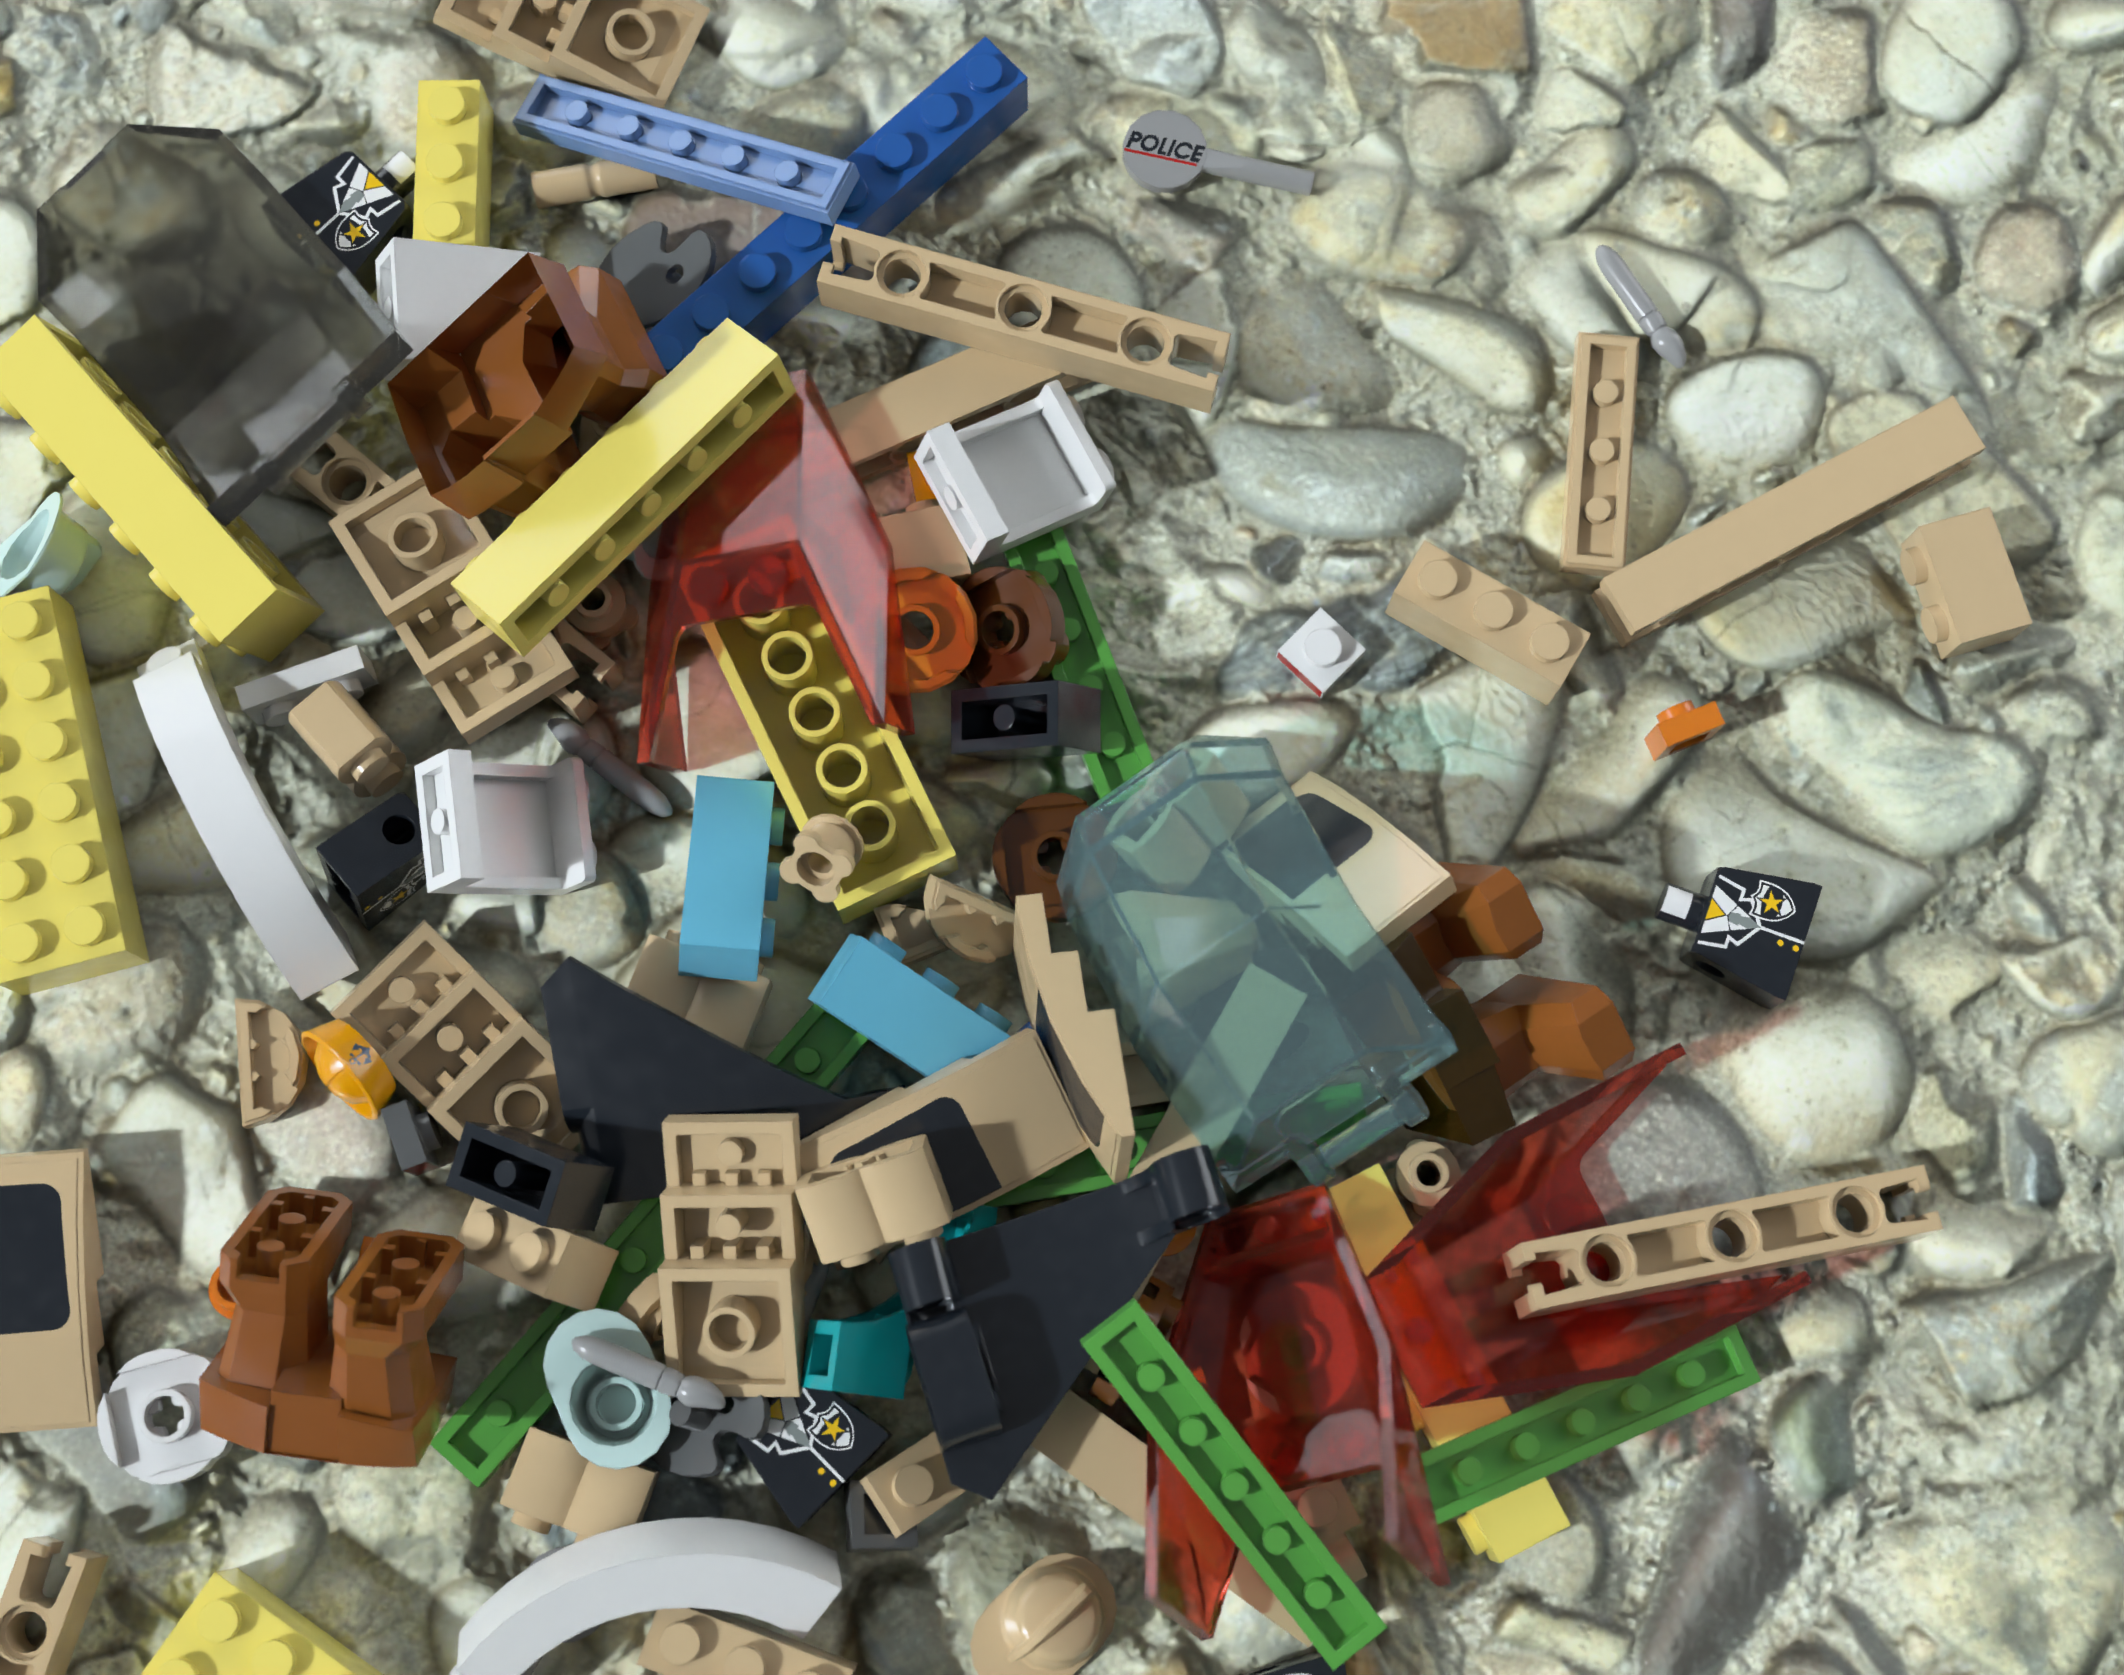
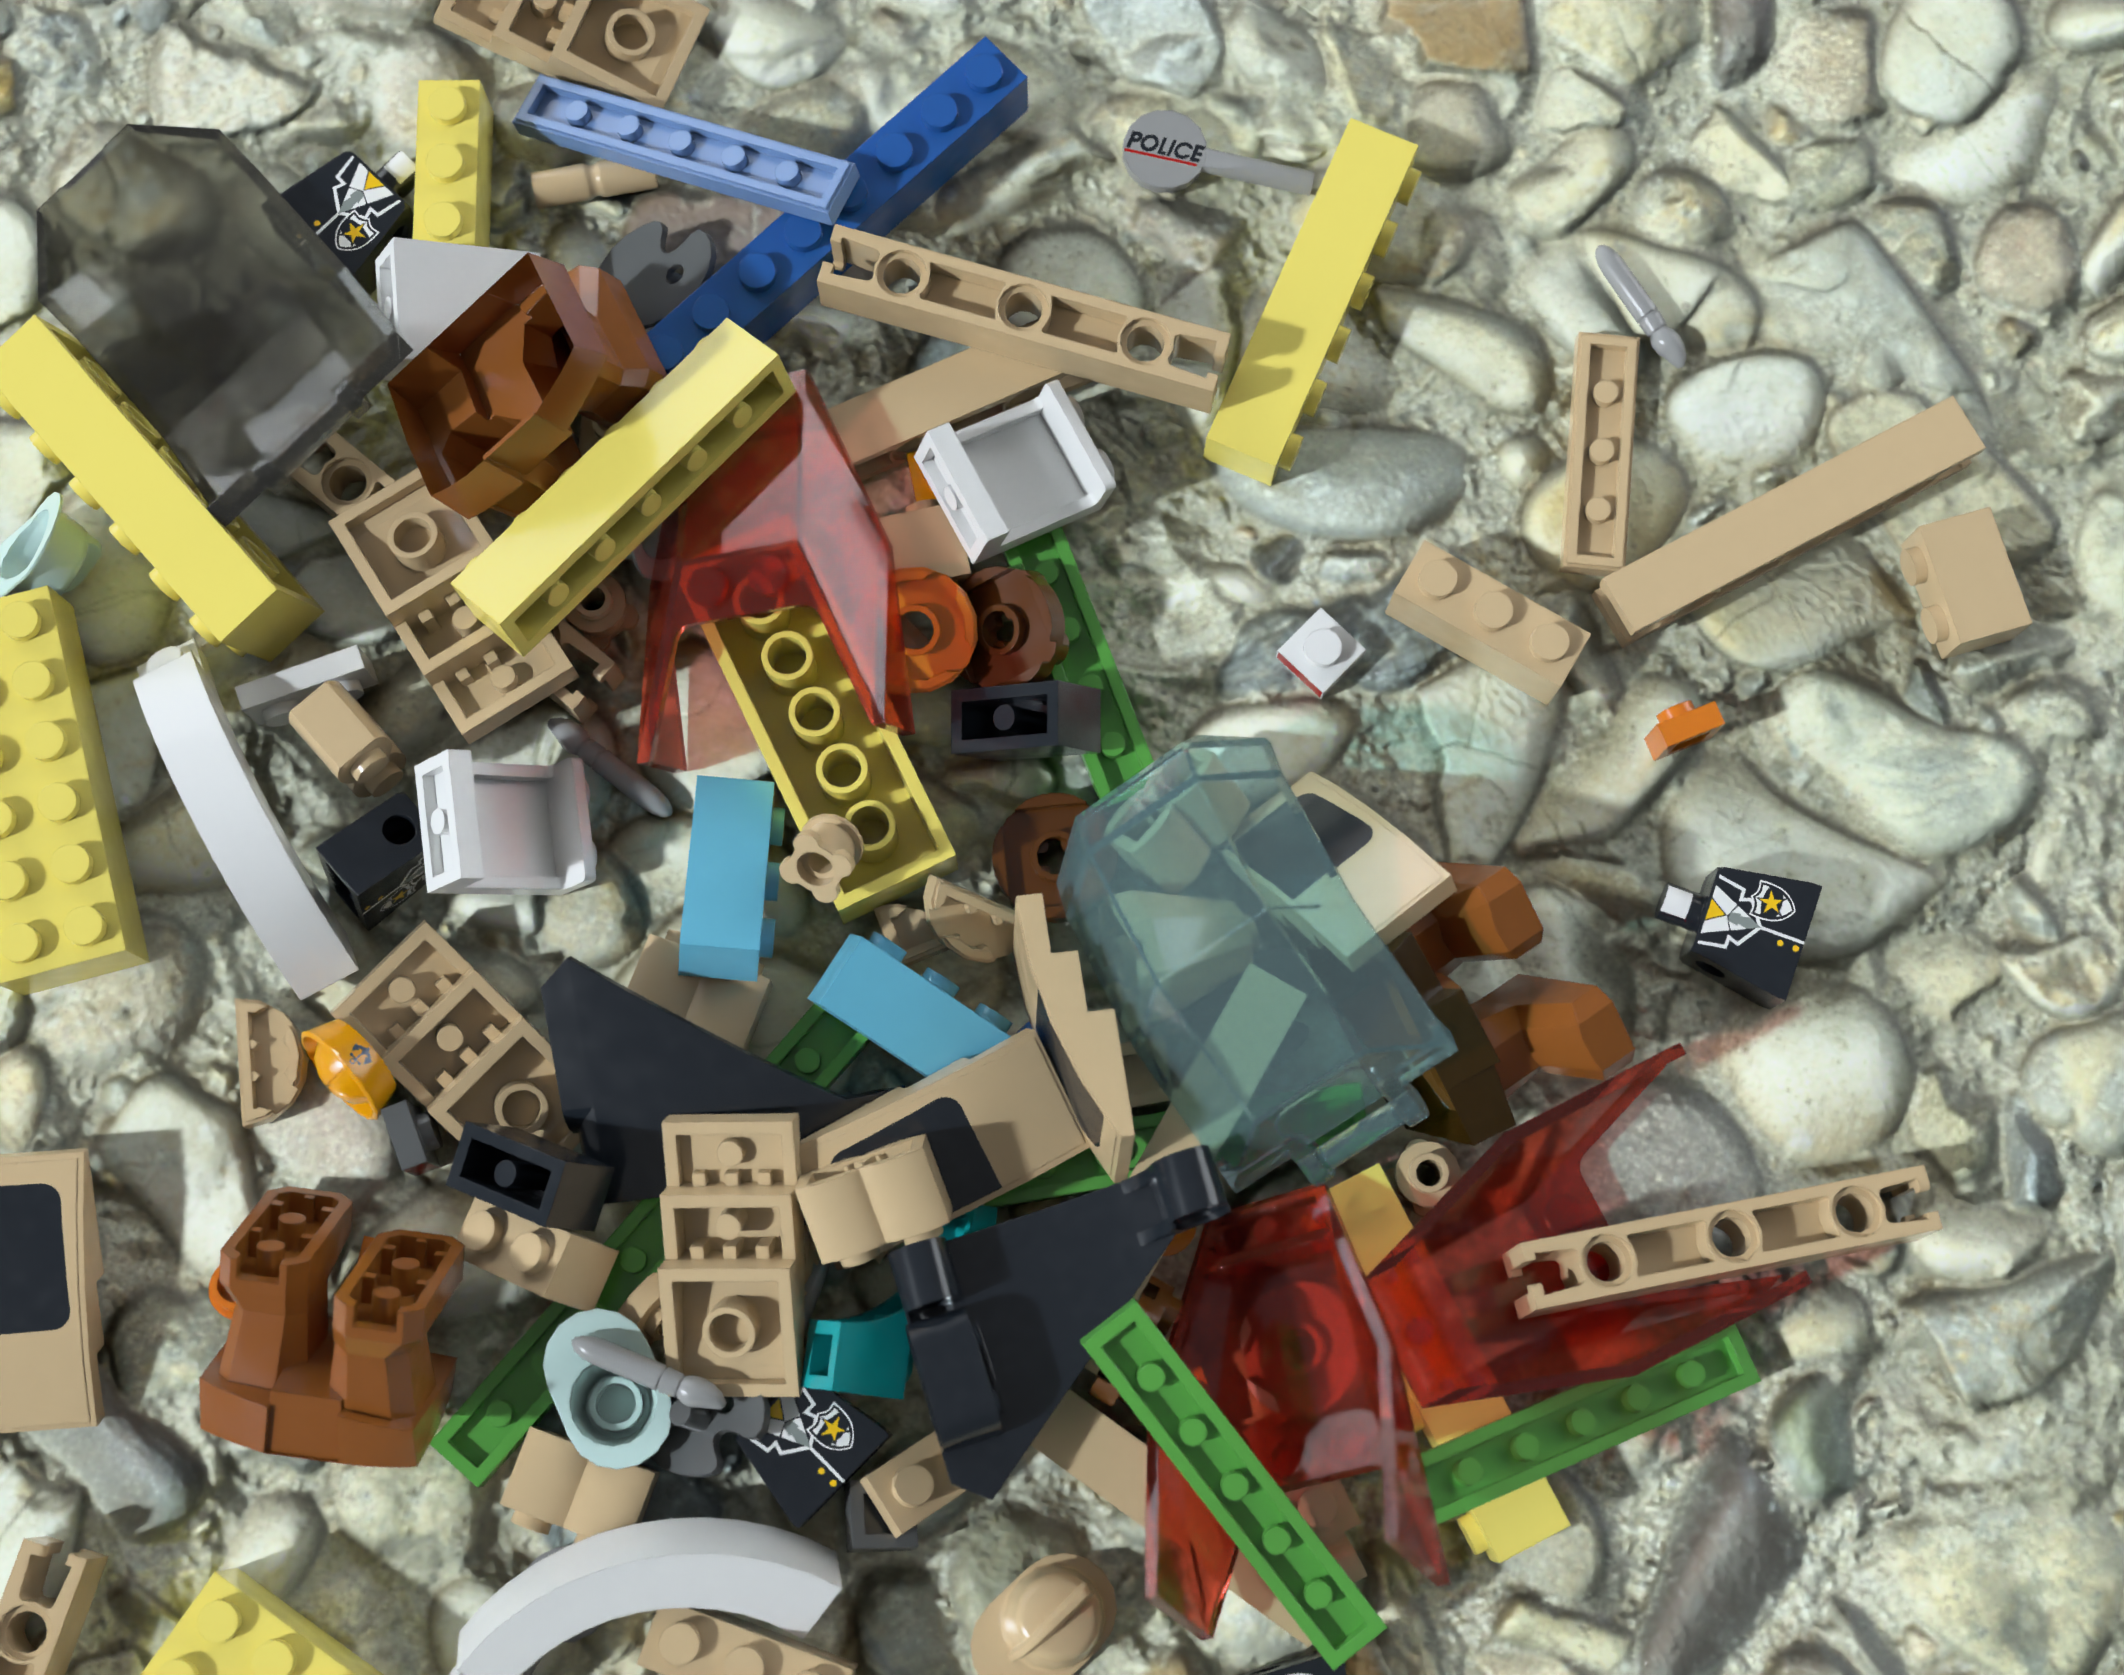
(128, 1426): white plate -> none
(1310, 303): none -> light yellow brick

